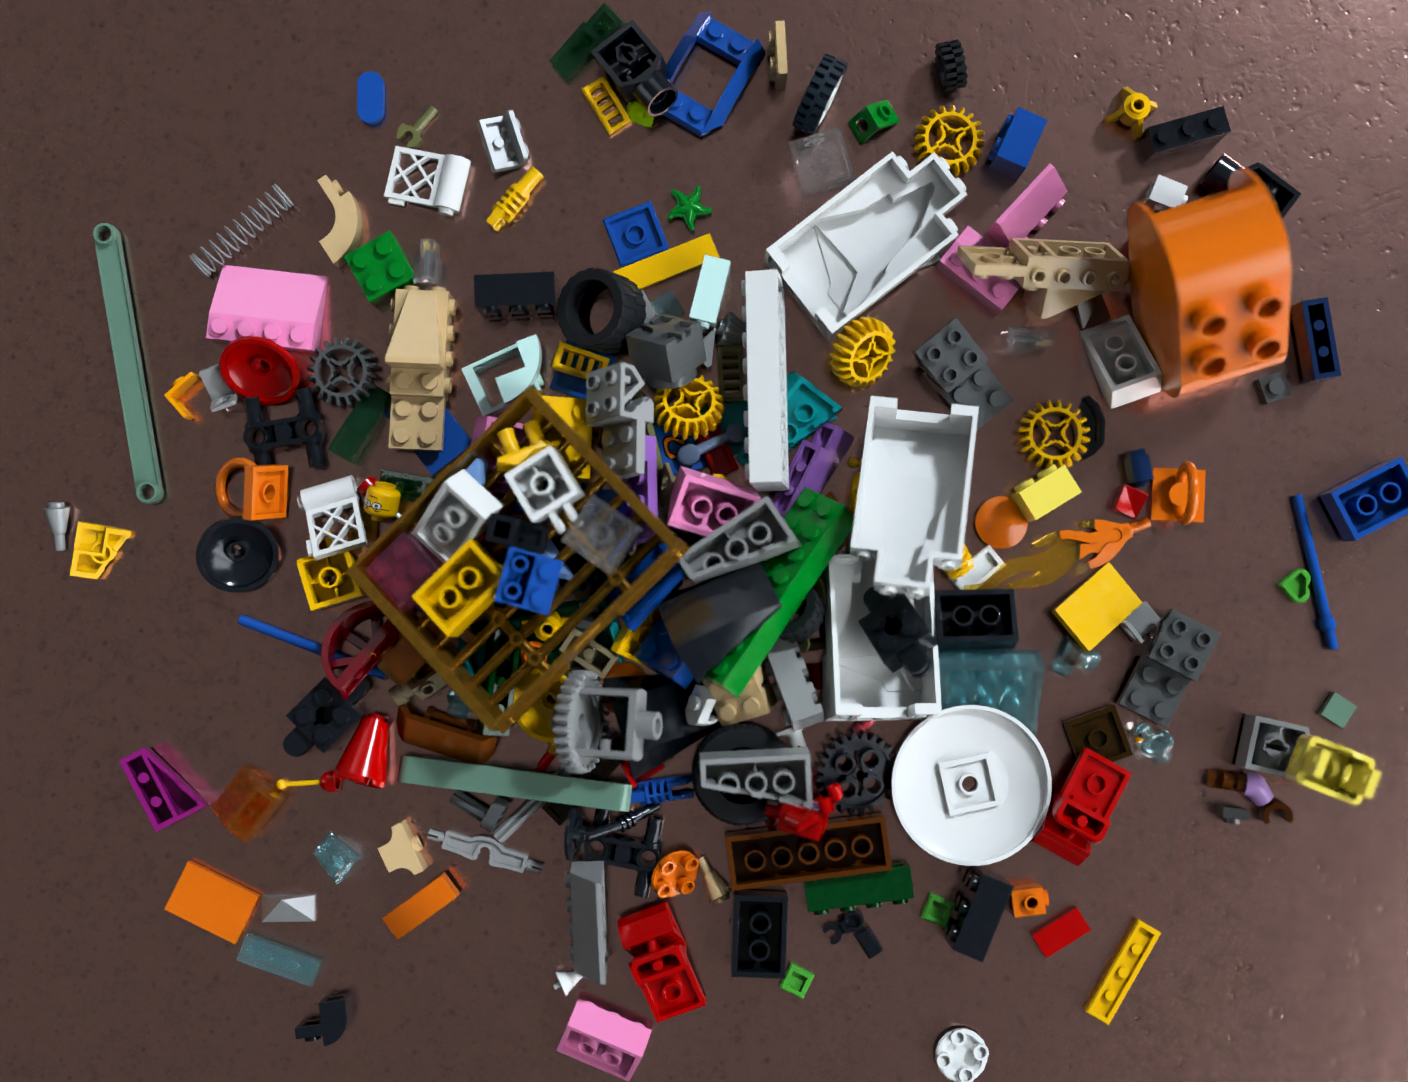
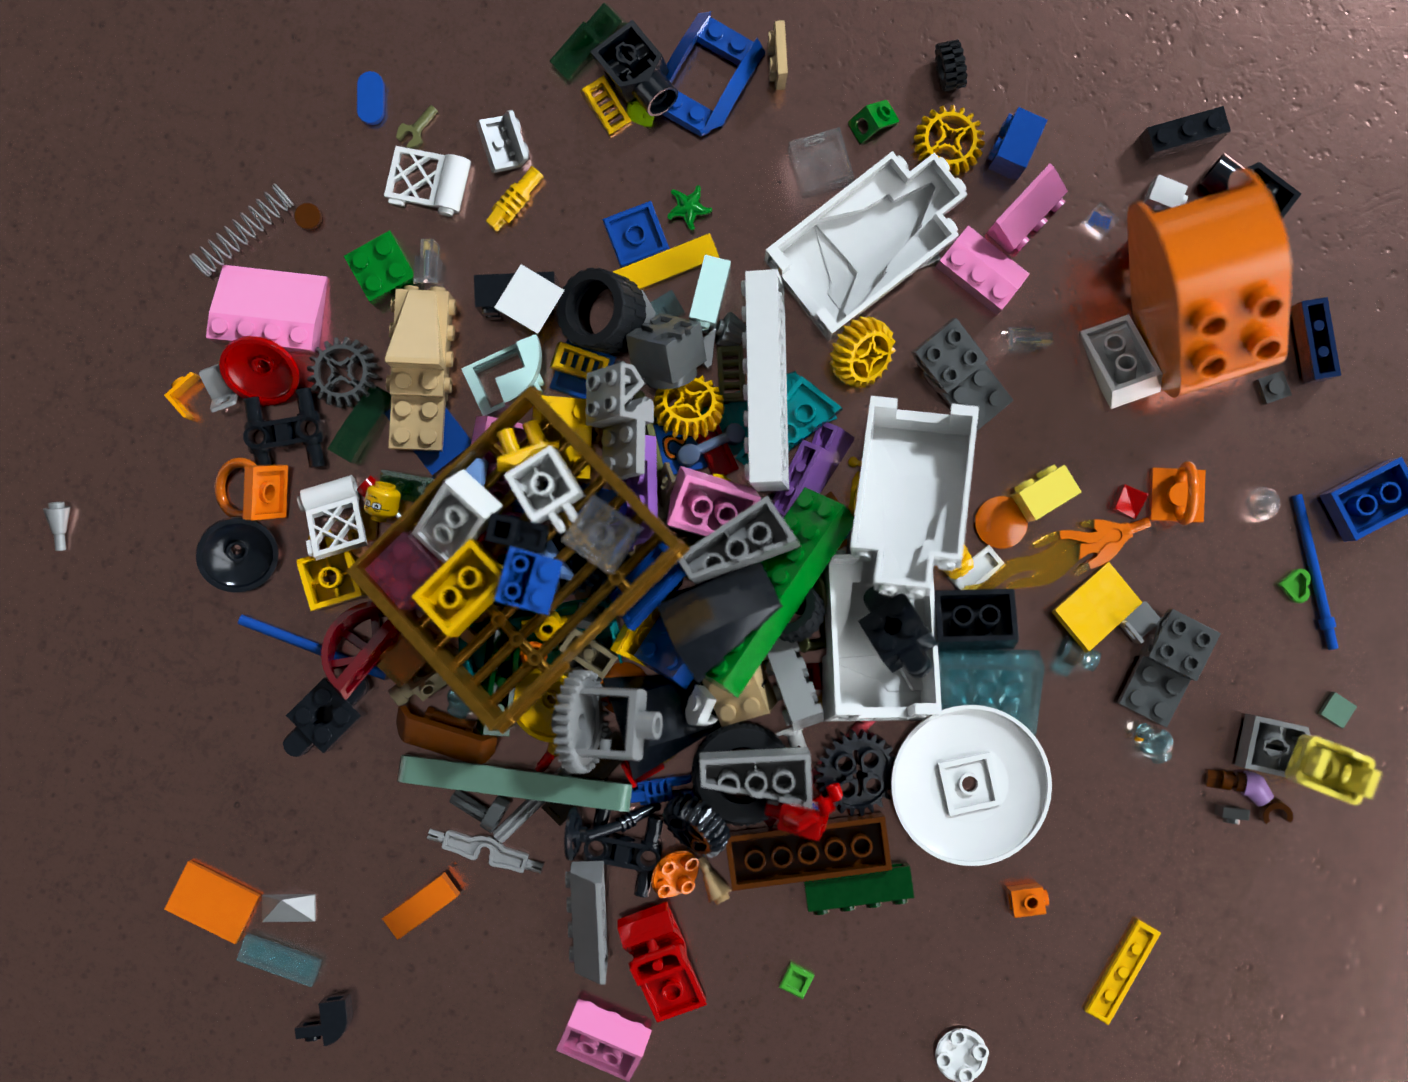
(94, 548): yellow slope -> none
(128, 363): sand green piece -> none
(160, 789): magenta wedge -> none
(247, 804): clear orange slope -> none
(308, 216): none -> reddish brown tile
(326, 782): hinge -> none
(336, 858): clear light blue slope -> none
(348, 222): tan arch -> none
(366, 754): red cone -> none
(403, 850): tan brick -> none
(529, 299): none -> white sticker
(567, 981): white piece -> none
(696, 825): none -> black gear
(759, 934): black brick -> none
(820, 94): black wheel -> none
(854, 921): black bar -> none
(937, 910): bright green tile -> none
(978, 913): black brick -> none
(1045, 426): yellow gear -> none
(1051, 271): tan wedge -> none
(1060, 932): red tile -> none
(1082, 807): red piece -> none
(1092, 312): reddish brown slope -> none
(1096, 422): black piece -> none
(1099, 732): dark brown plate -> none
(1100, 221): none -> clear tile
(1132, 111): yellow brick -> none
(1137, 468): dark blue brick -> none
(1263, 503): none -> clear piece

